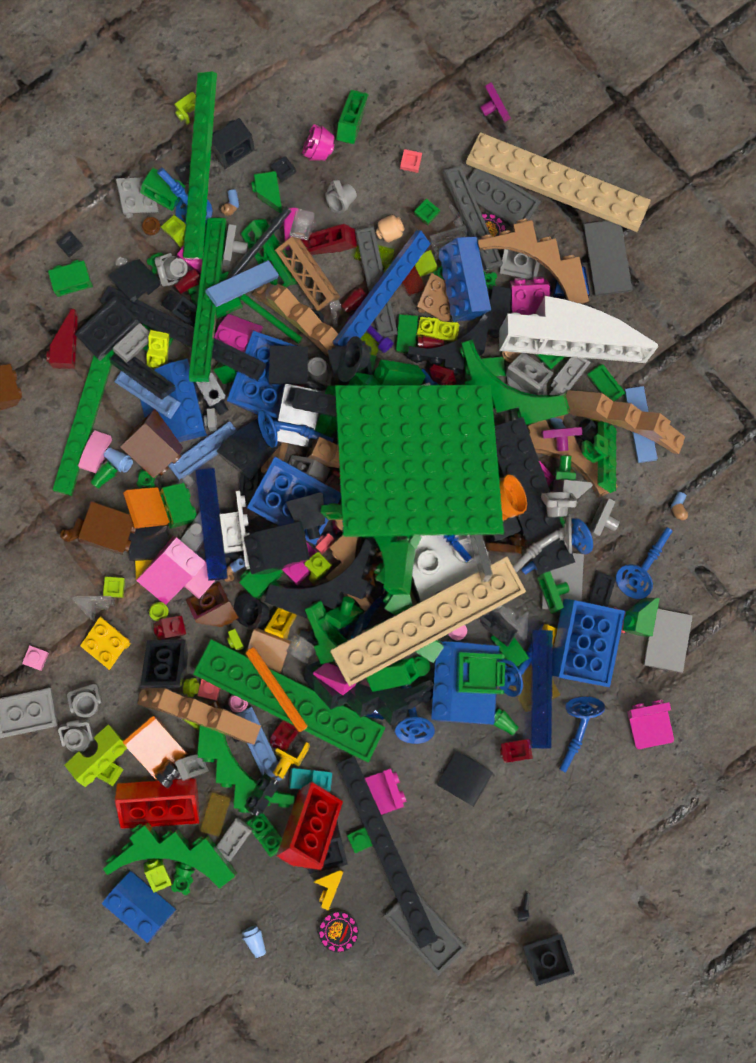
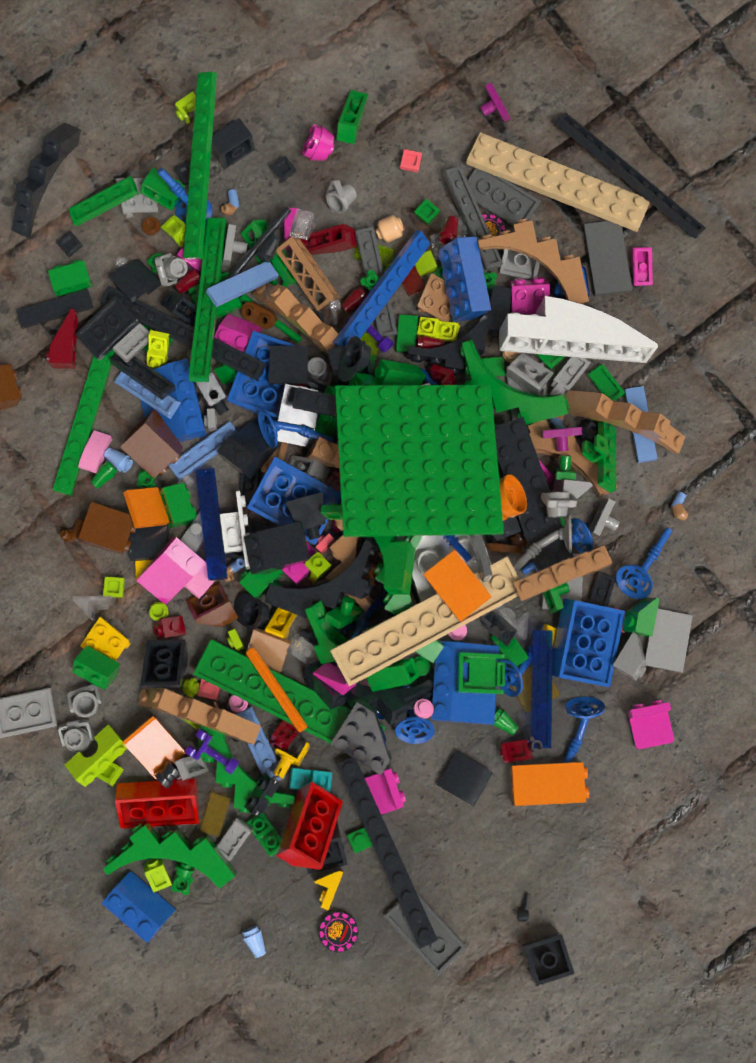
(35, 658): bright pink plate -> none
(41, 170): none -> black arch
(54, 309): none -> black tile
(95, 667): none -> green brick
(103, 201): none -> green tile
(230, 764): none -> dark purple bar
(257, 315): none -> reddish brown plate
(267, 189): green slope -> none
(268, 248): none -> black cone
(364, 738): none -> plate
(370, 276): none -> green plate
(423, 708): none -> bright pink plate
(449, 230): none -> dark red cone
(457, 585): none -> orange tile
(531, 740): none -> black hand
(549, 784): none -> orange panel
(563, 572): none -> medium nougat arch
(630, 175): none -> black plate
(631, 659): none -> light grey slope
(642, 266): none -> dark pink slope

